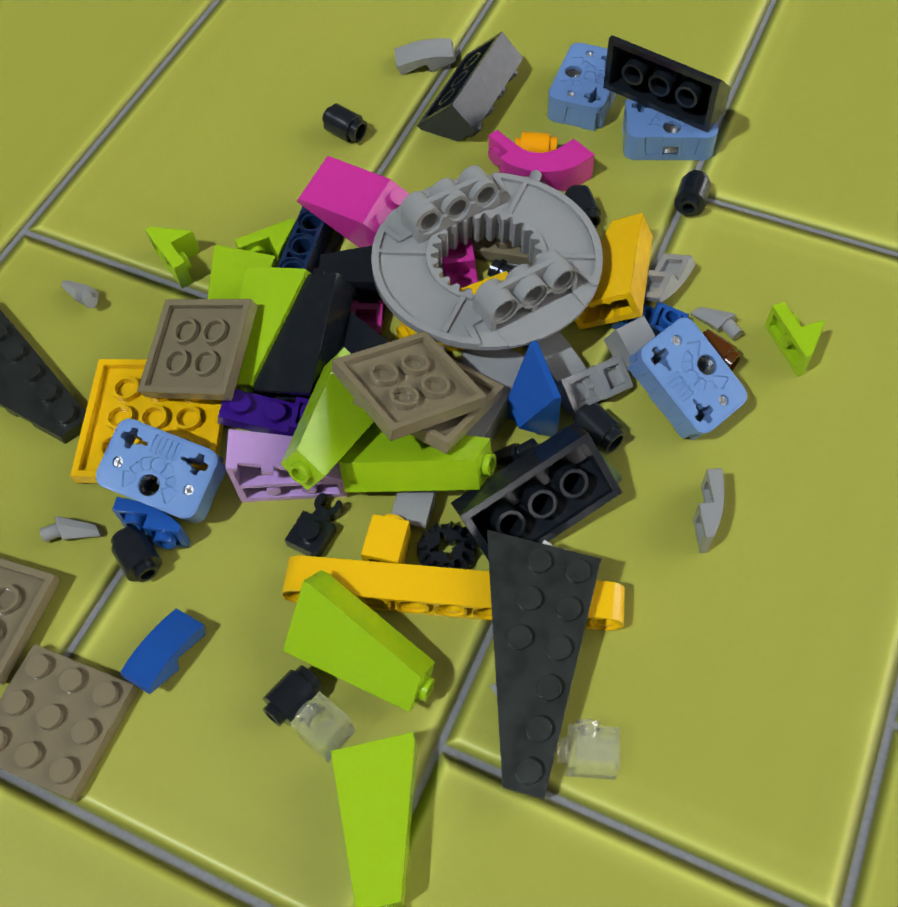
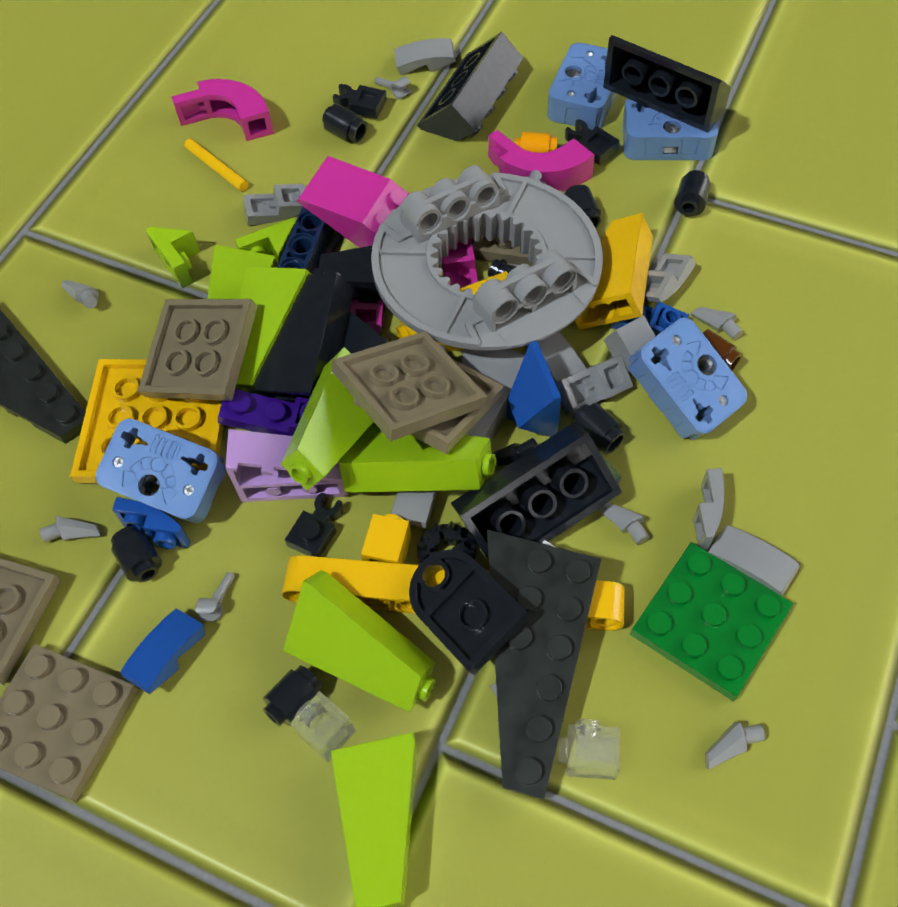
(211, 608): none -> light grey hand
(215, 164): none -> yellow bar
(225, 100): none -> dark pink arch
(273, 207): none -> light grey slope
(363, 101): none -> black plate
(398, 87): none -> light grey hand
(466, 609): none -> black plate
(596, 141): none -> black plate
(626, 521): none -> light grey bar
(711, 620): none -> green plate
(733, 743): none -> light grey bar
(755, 558): none -> light grey slope
(794, 341): lime slope -> none

